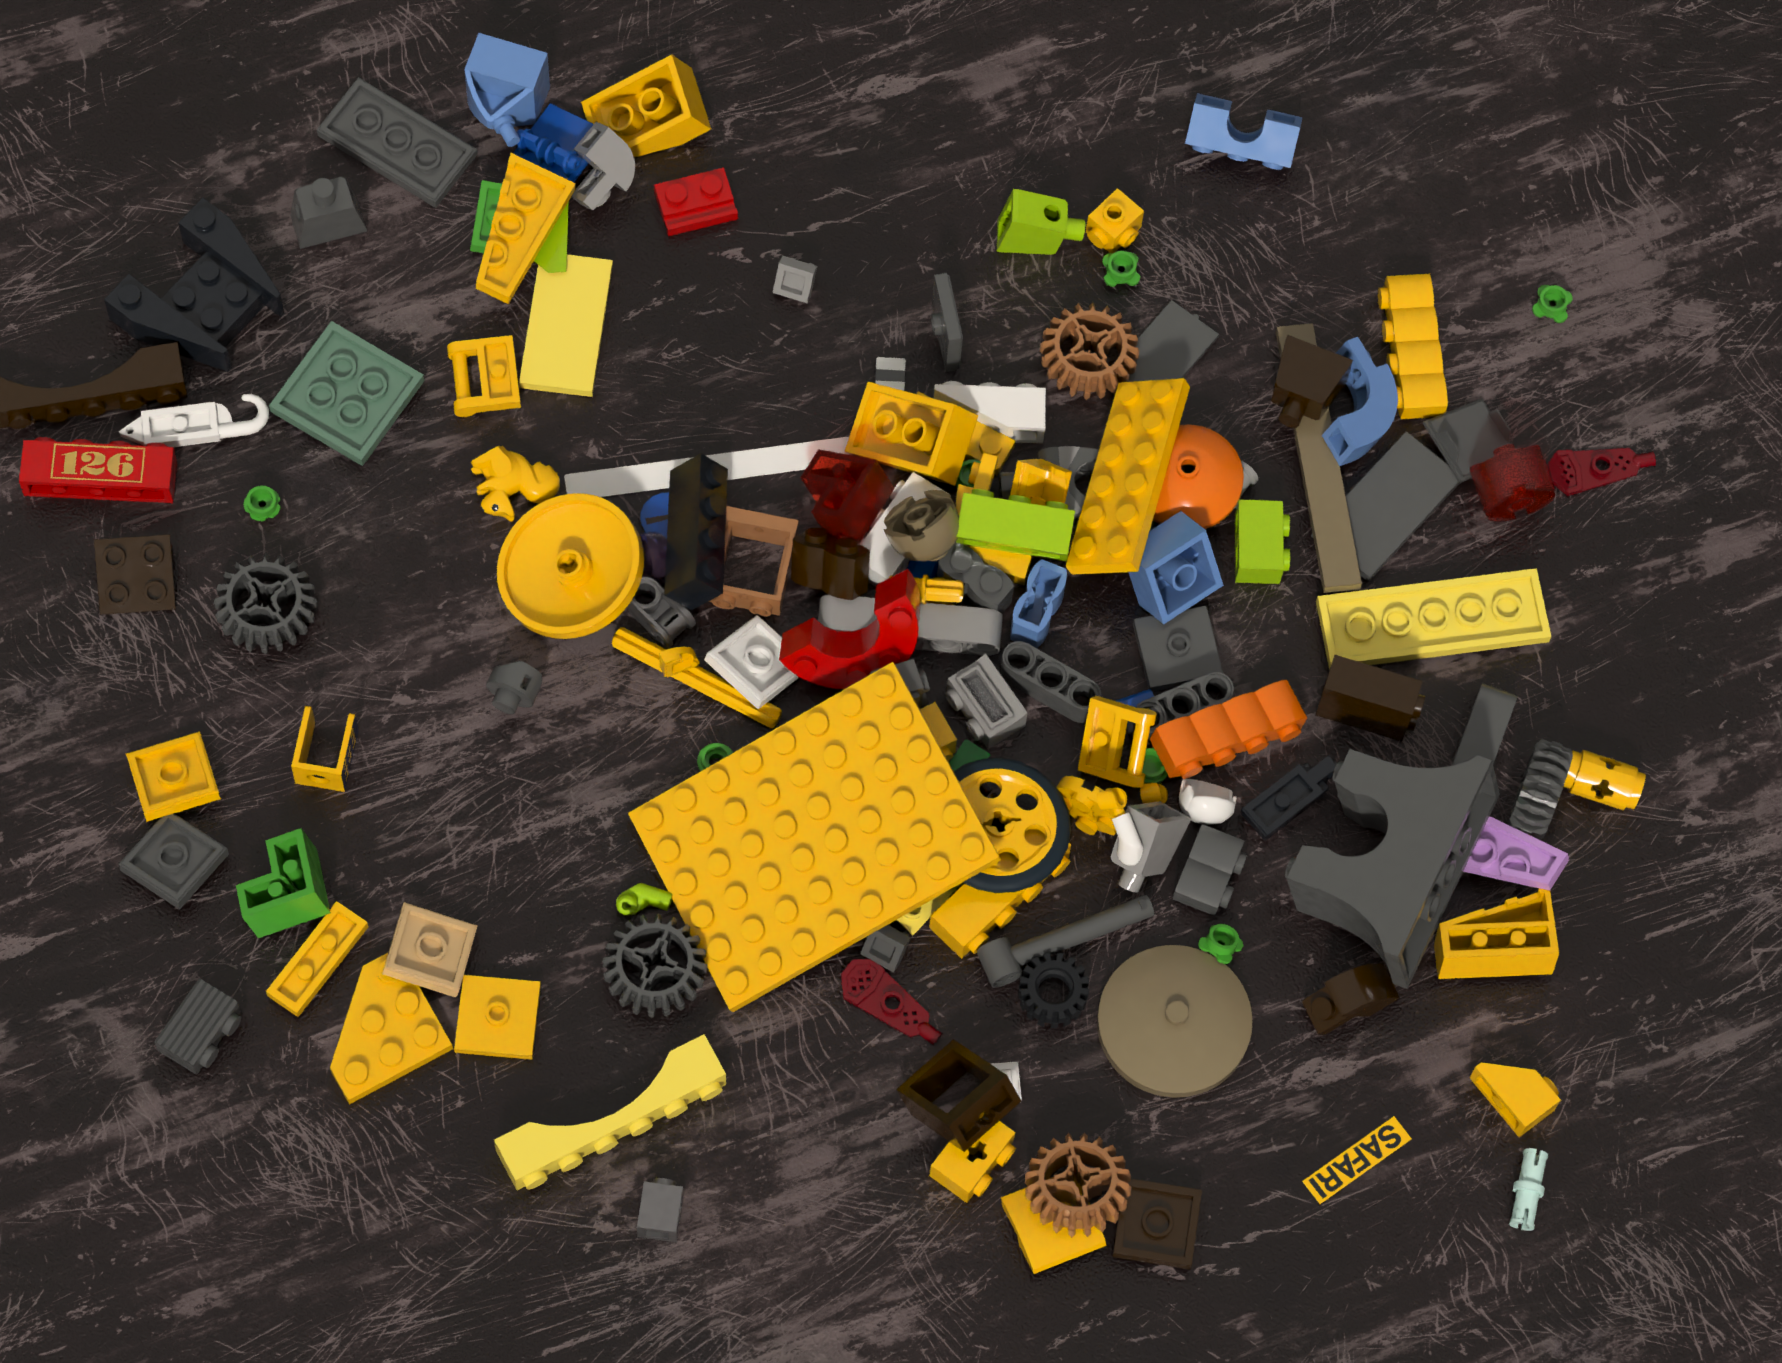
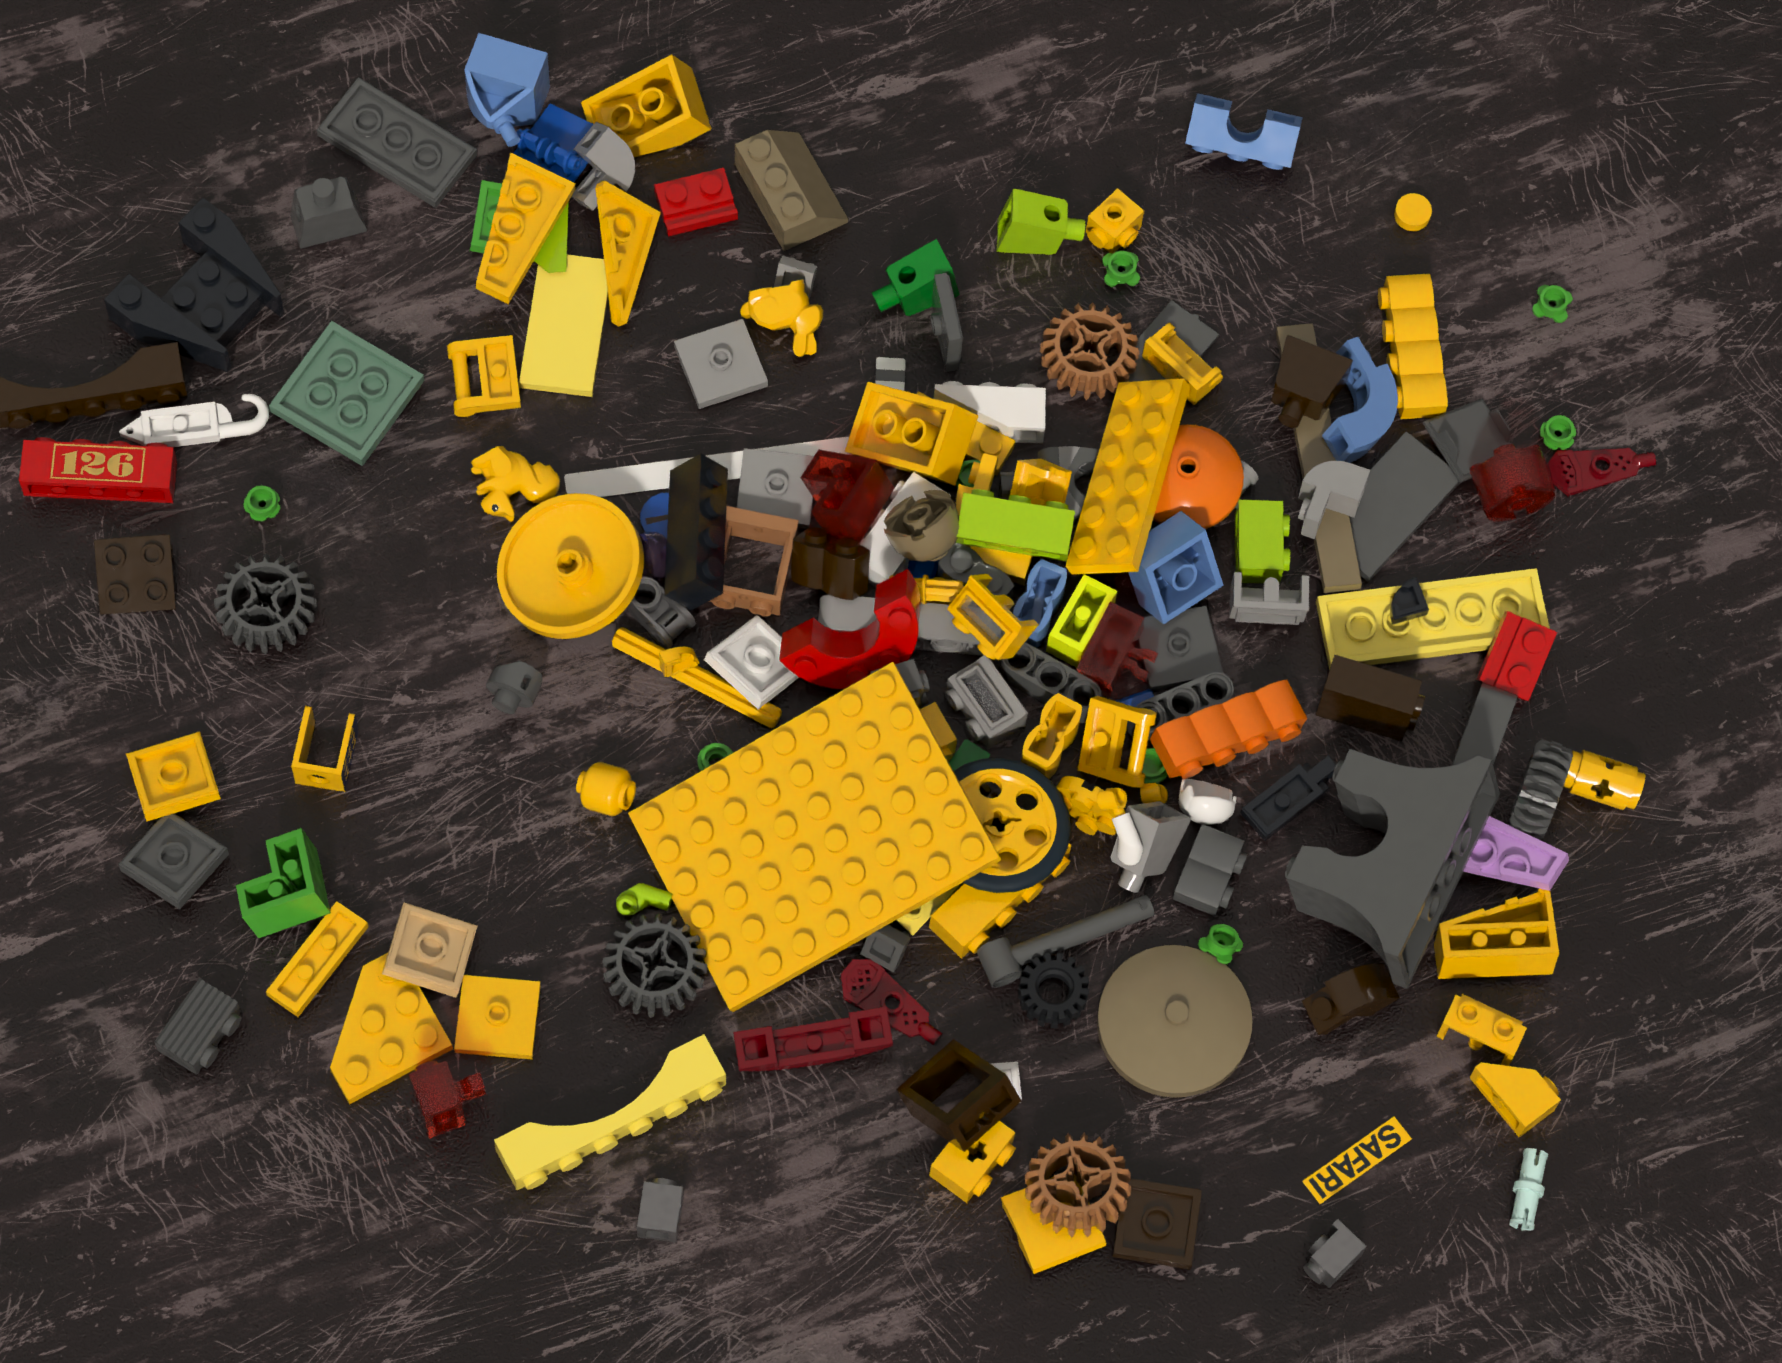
(441, 1098): none -> clear red brick
(606, 789): none -> yellow head
(626, 238): none -> yellow wing
(720, 363): none -> light grey plate
(773, 485): none -> light grey plate
(786, 308): none -> yellow animal
(788, 186): none -> dark tan slope
(813, 1043): none -> dark red slope
(913, 280): none -> green torso
(989, 619): none -> yellow window
(1053, 735): none -> yellow brick
(1079, 620): none -> neon yellow brick
(1112, 646): none -> clear red brick
(1177, 360): none -> yellow hinge
(1268, 604): none -> light grey window
(1330, 486): none -> light grey brick
(1333, 1255): none -> flat silver brick
(1408, 602): none -> black tile
(1413, 212): none -> yellow tile
(1483, 1026): none -> yellow window
(1516, 655): none -> red plate
(1564, 426): none -> bright green plate

